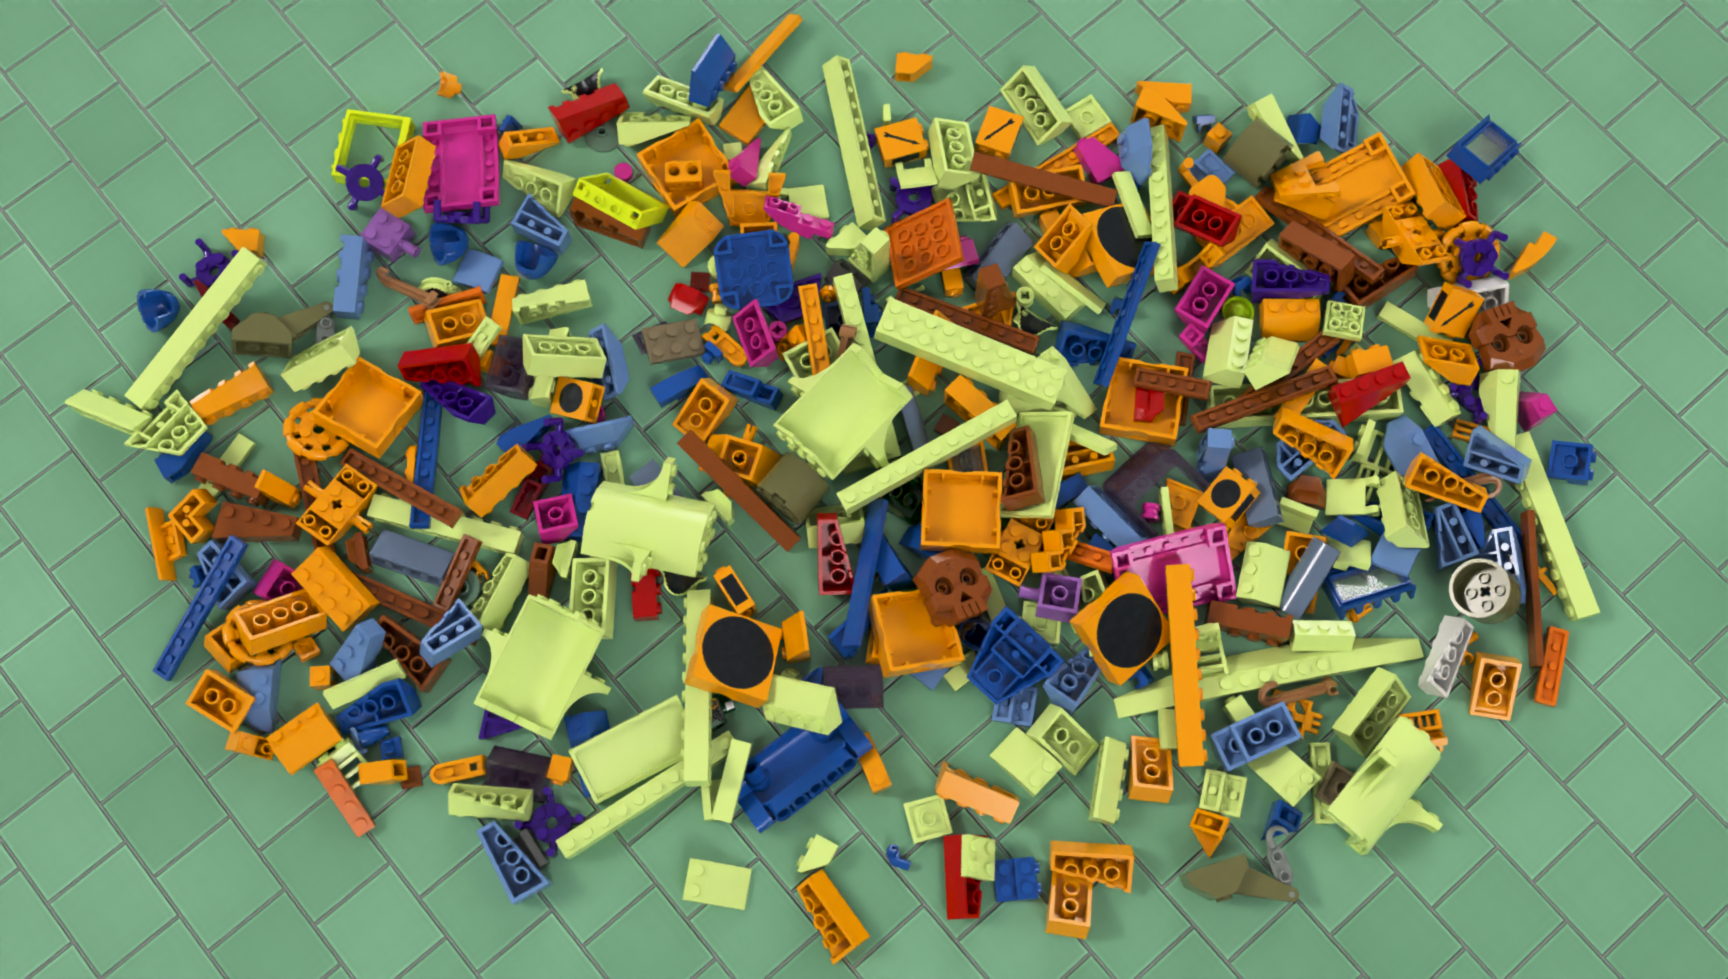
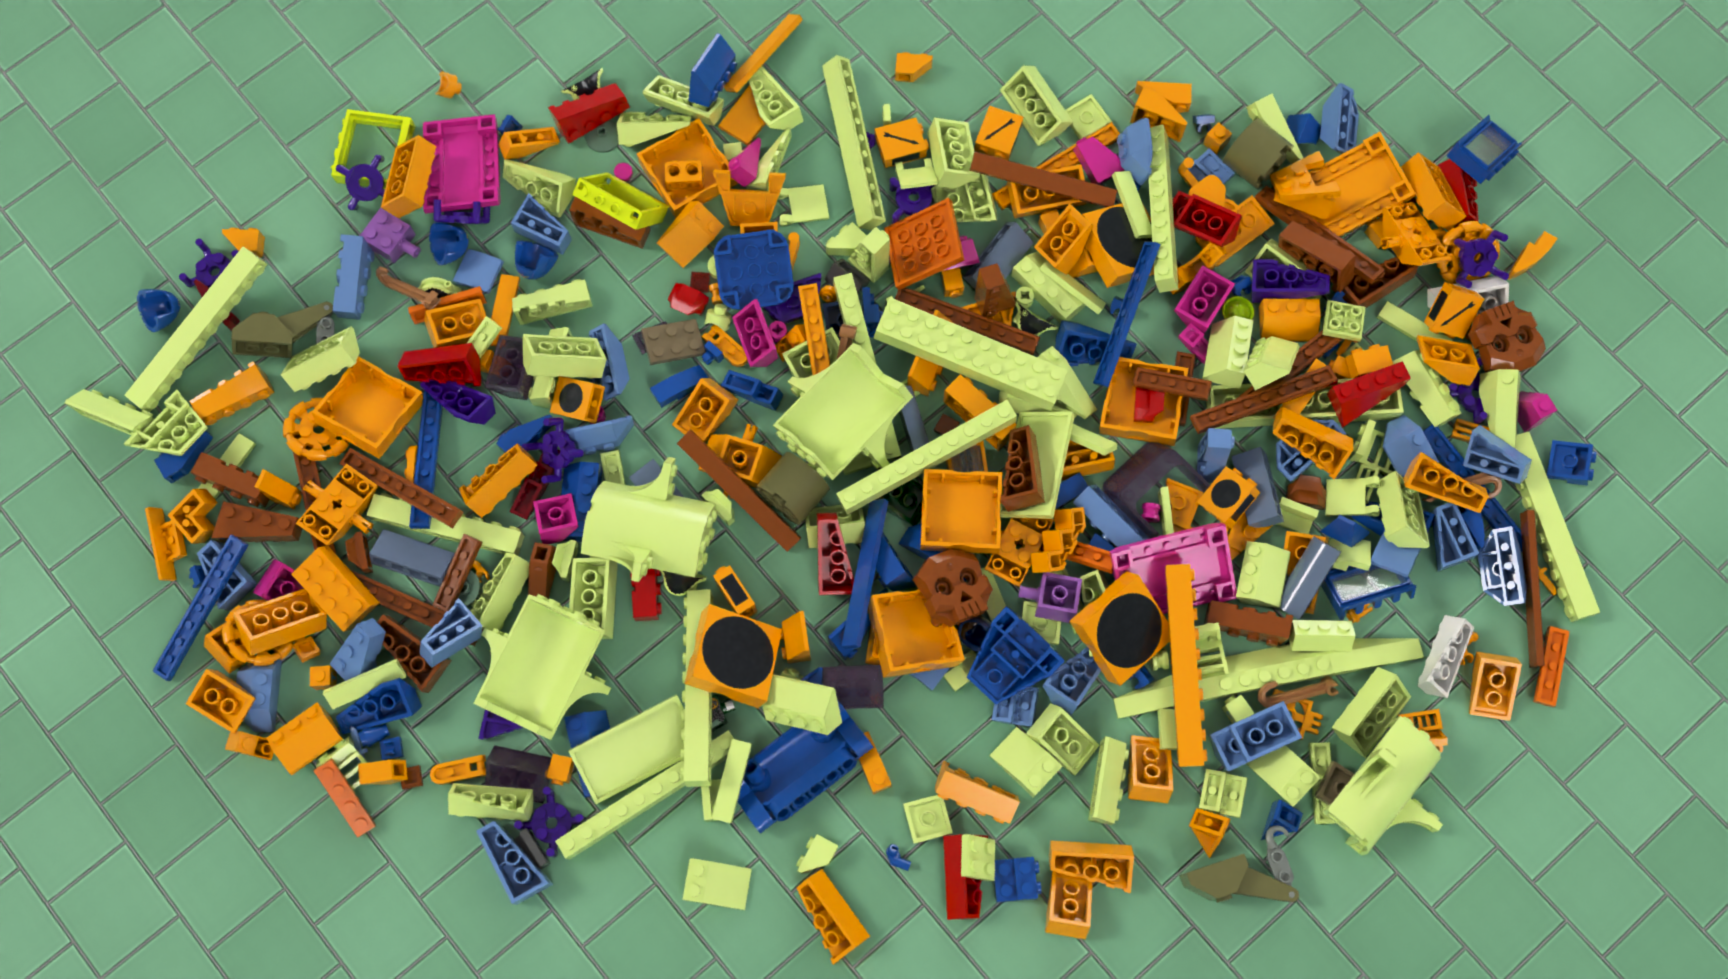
(791, 218): dark pink slope -> none
(1469, 586): brick -> none

